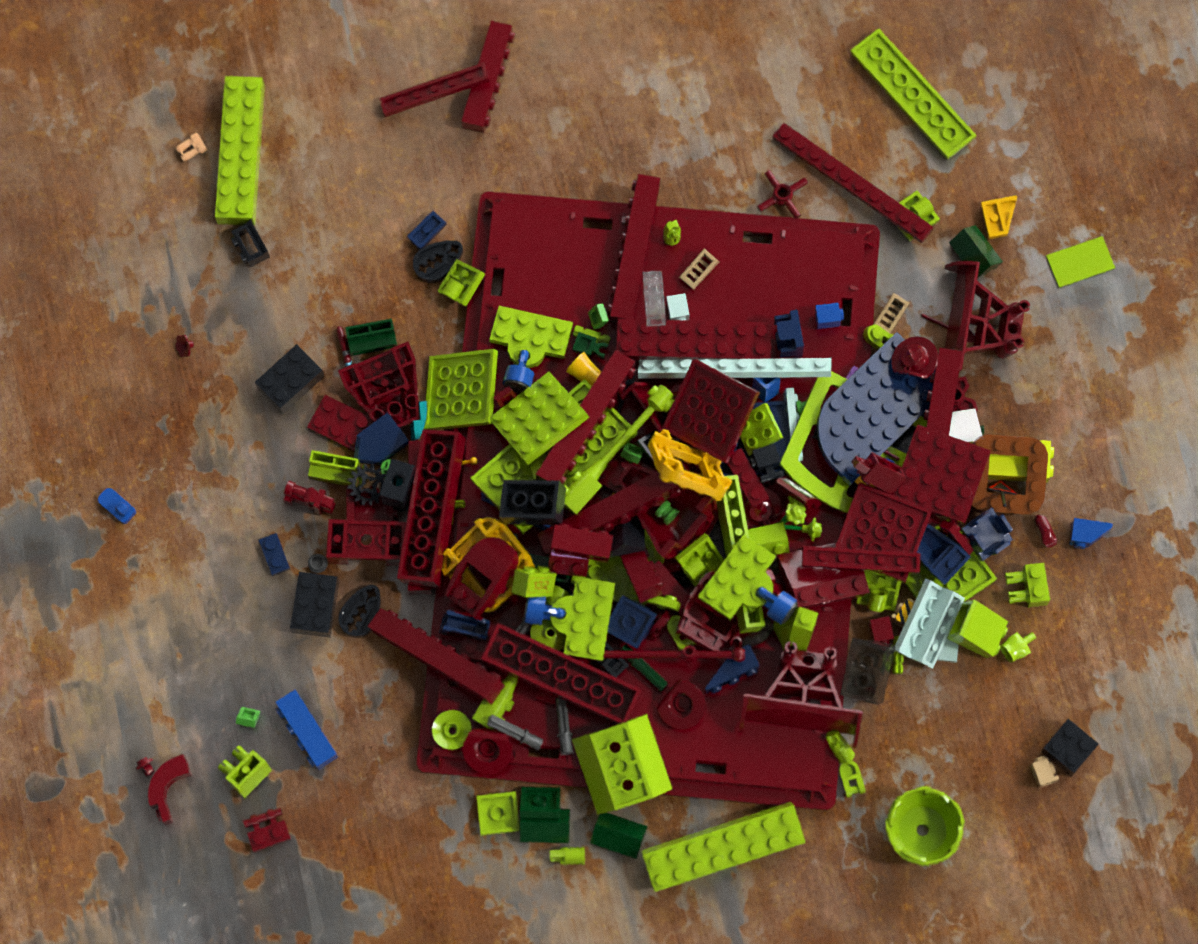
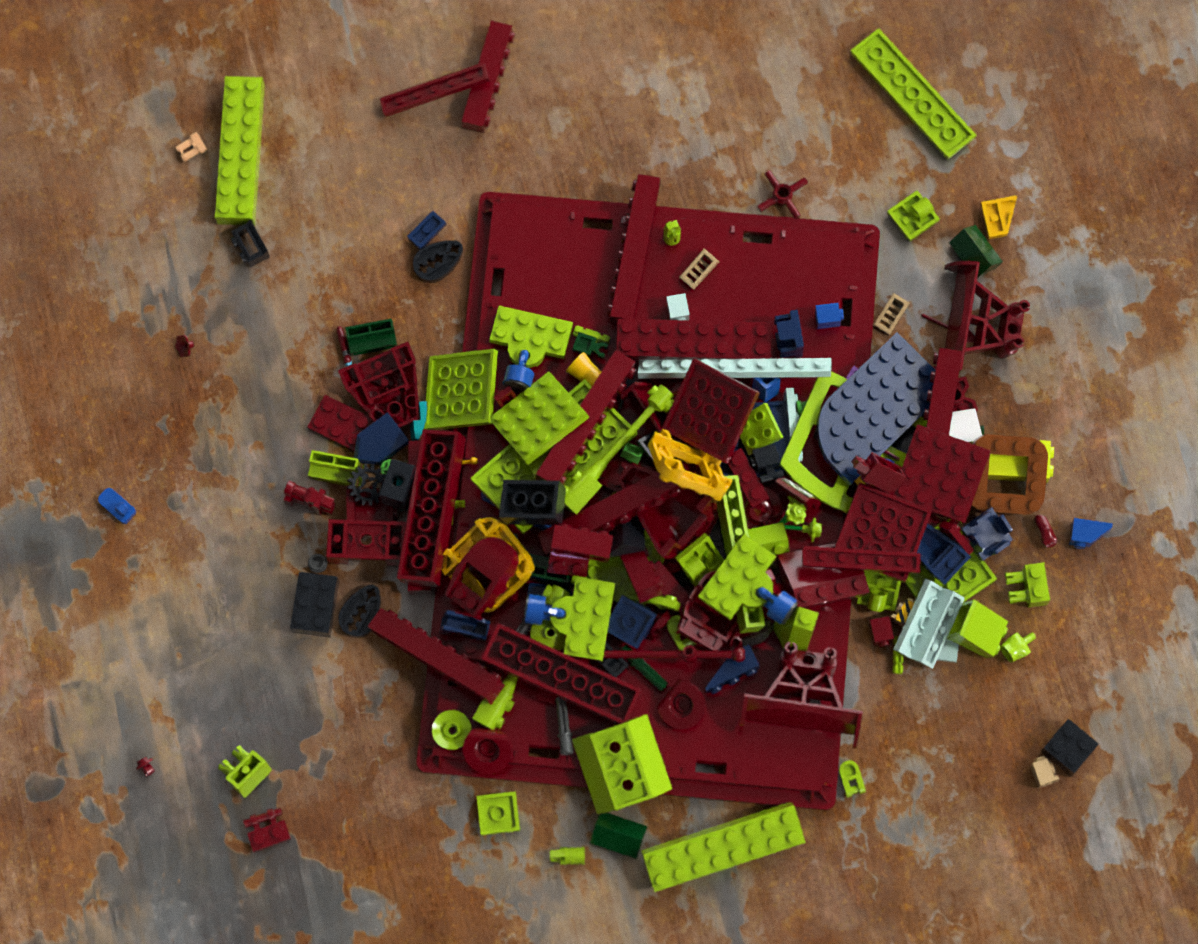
(162, 780): dark red arch -> none
(248, 717): bright green plate -> none
(274, 554): dark blue plate -> none
(289, 379): black brick -> none
(307, 730): blue brick -> none
(461, 282): lime plate -> none
(515, 732): dark grey axle -> none
(534, 582): lime brick -> none
(540, 802): dark green plate -> none
(545, 829): dark green piece -> none
(598, 316): bright green plate -> none
(654, 298): clear brick -> none
(667, 512): bright green wheel -> none
(840, 747): lime hinge -> none
(853, 183): dark red plate -> none
(867, 670): clear smoke slope -> none
(874, 334): lime plate -> none
(915, 357): dark red hat -> none
(937, 814): lime piece -> none
(1002, 488): black piece -> none
(1080, 261): lime window -> none

